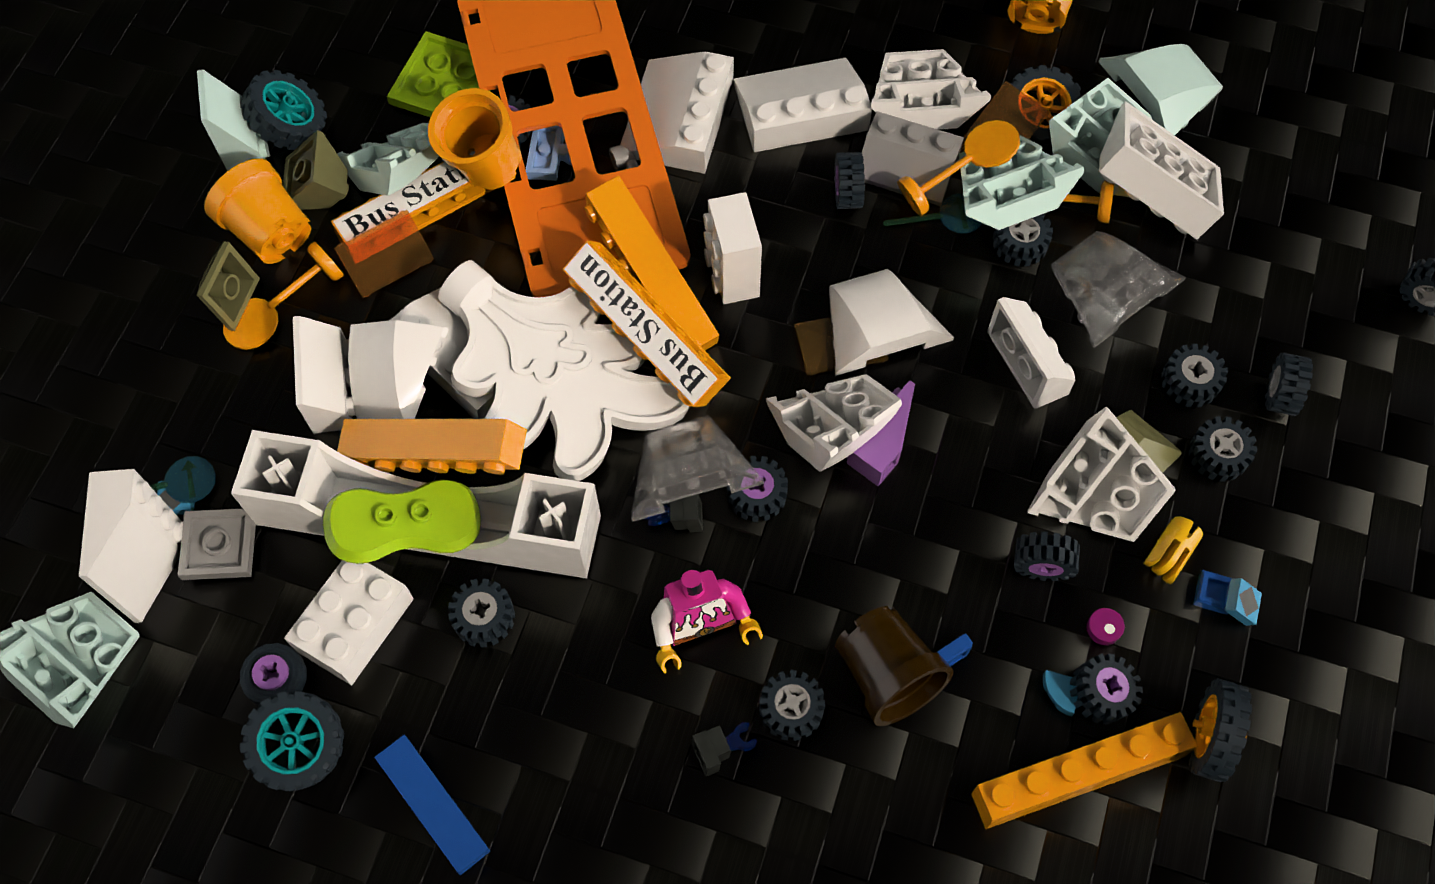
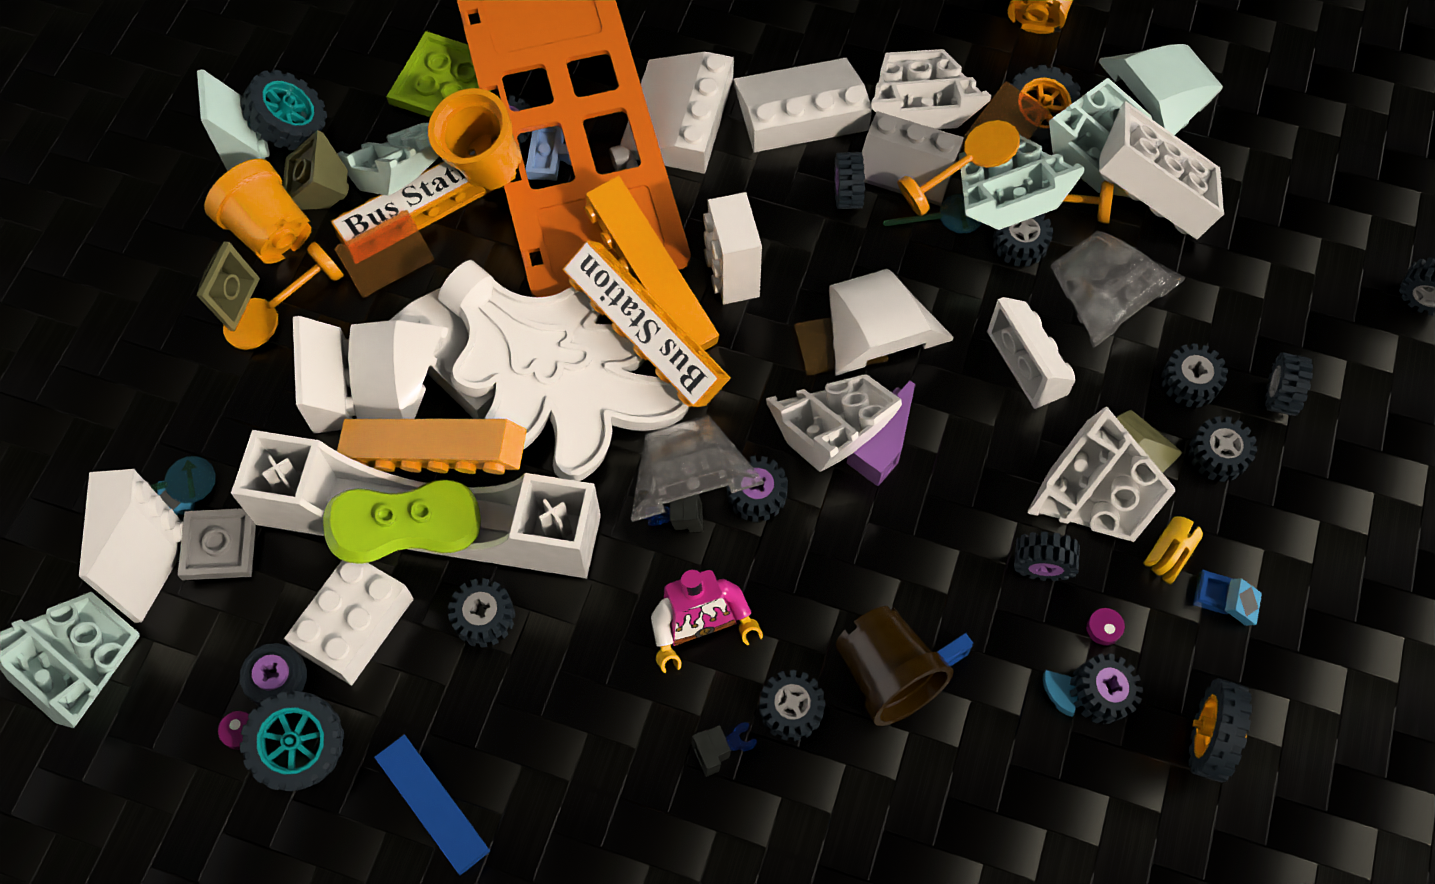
(231, 727): none -> magenta tile
(1083, 770): light orange brick -> none

